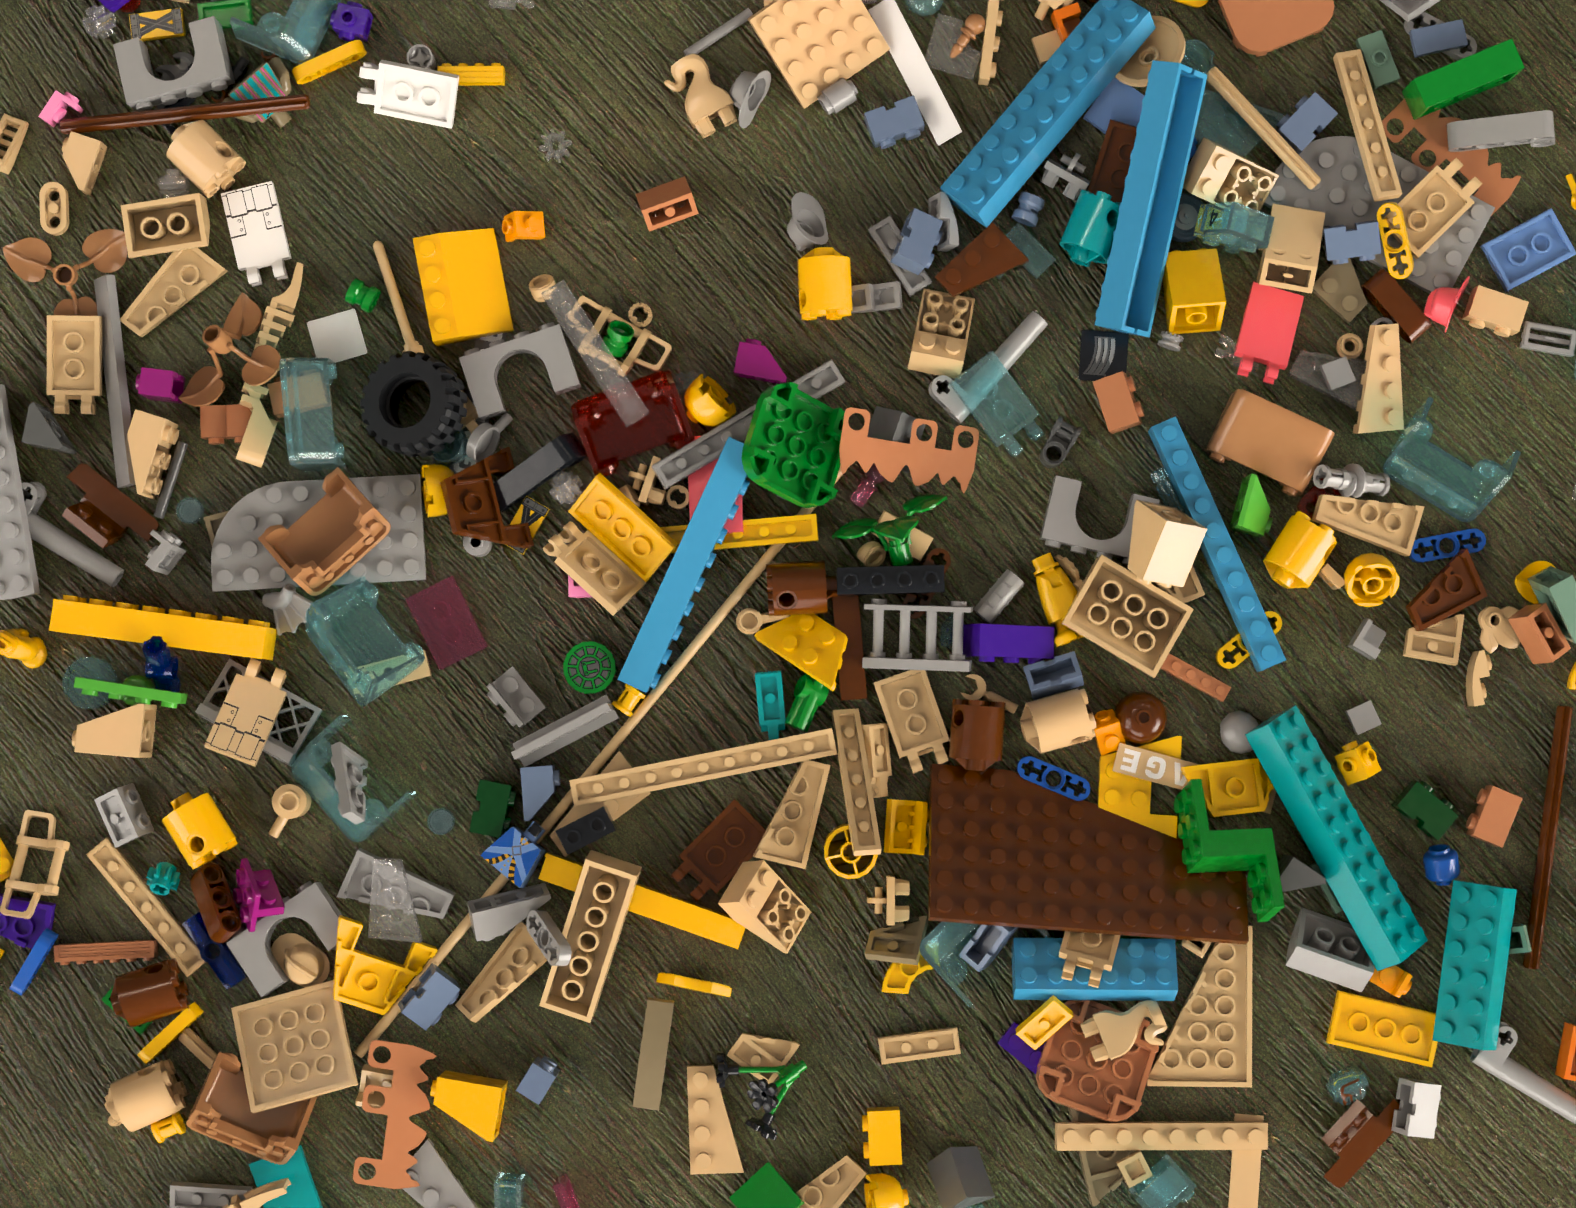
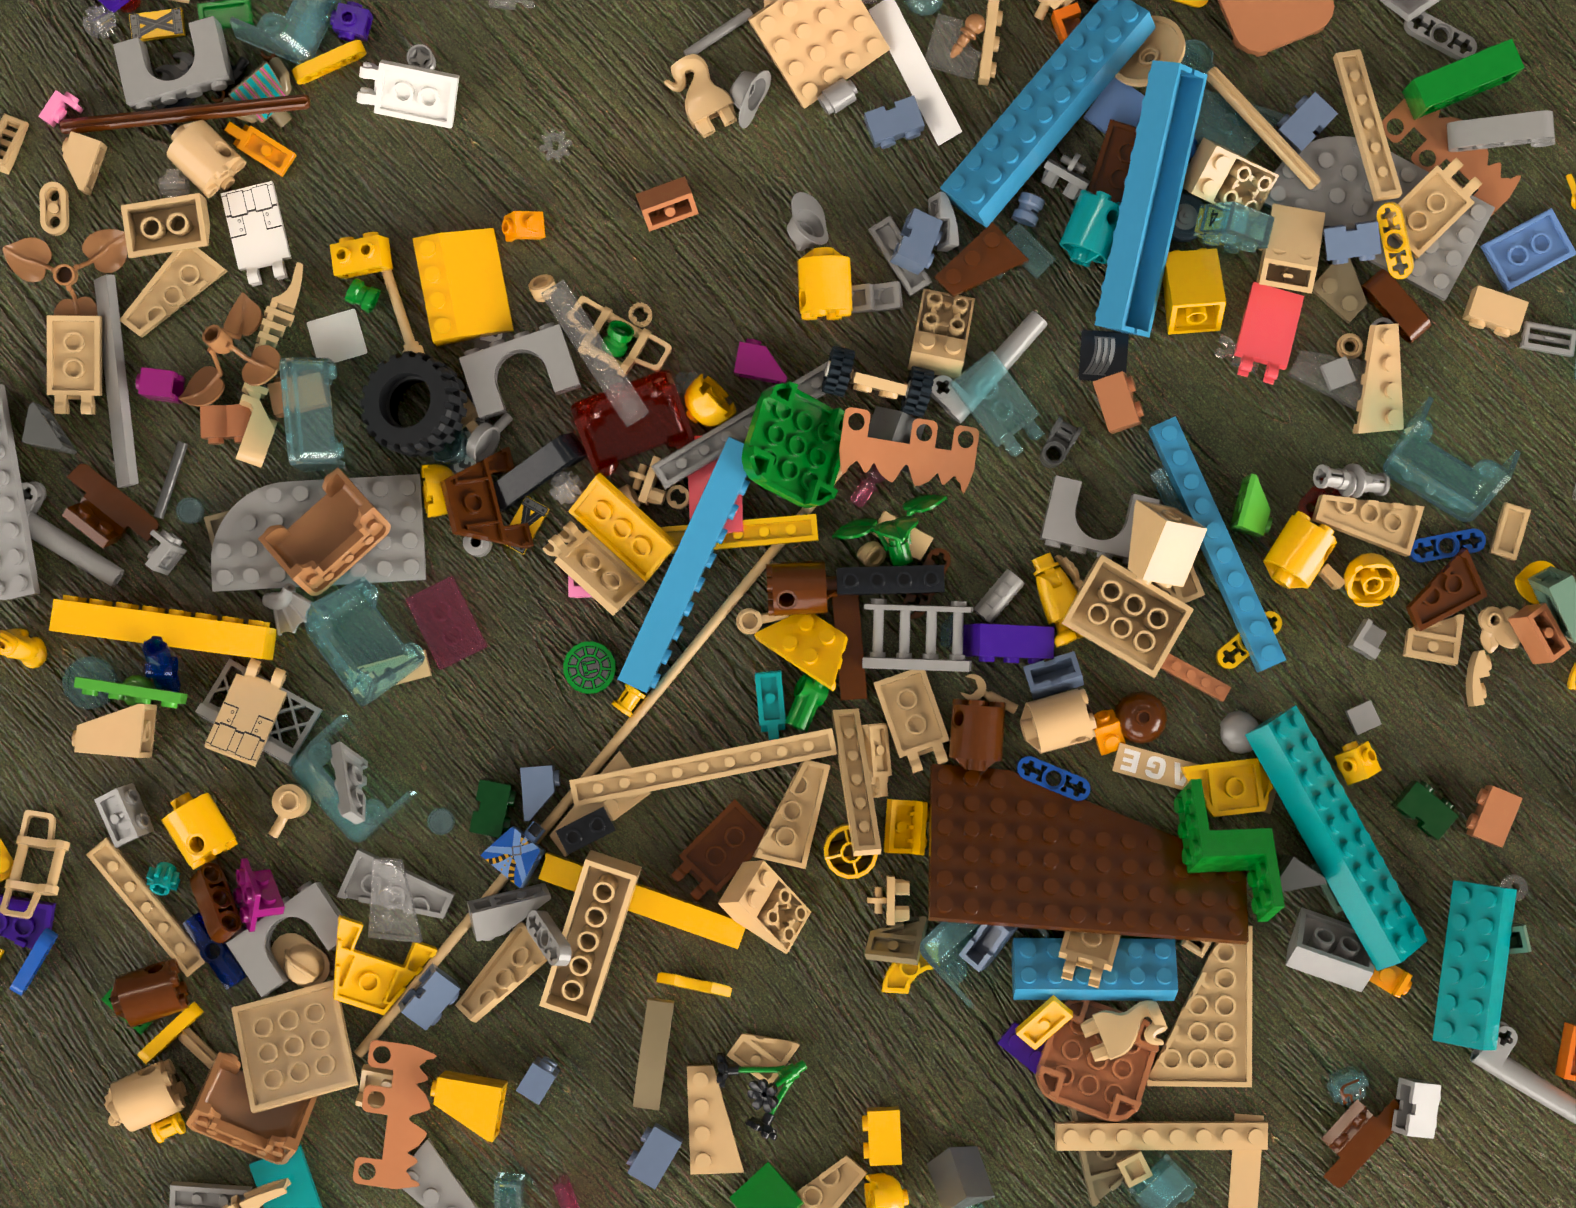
(106, 951): nougat piece -> none
(149, 446): tan slope -> none
(261, 148): none -> light orange hinge
(361, 255): none -> yellow brick
(476, 75): yellow piece -> none
(515, 697): light grey bracket -> none
(564, 731): light grey fence -> none
(654, 1156): none -> sand blue brick
(914, 392): none -> black plate
(919, 1045): tan tile -> none
(1046, 45): tan tile -> none
(1131, 795): yellow wing -> none
(1170, 341): light grey bush -> none
(1269, 441): medium nougat windscreen -> none
(1378, 59): sand green plate -> none
(1382, 1028): yellow tile -> none
(1438, 38): sand blue tile -> none
(1441, 864): blue head -> none
(1443, 302): coral piece -> none
(1509, 531): none -> tan tile
(1523, 887): none -> clear plate
(1548, 835): reddish brown axle -> none

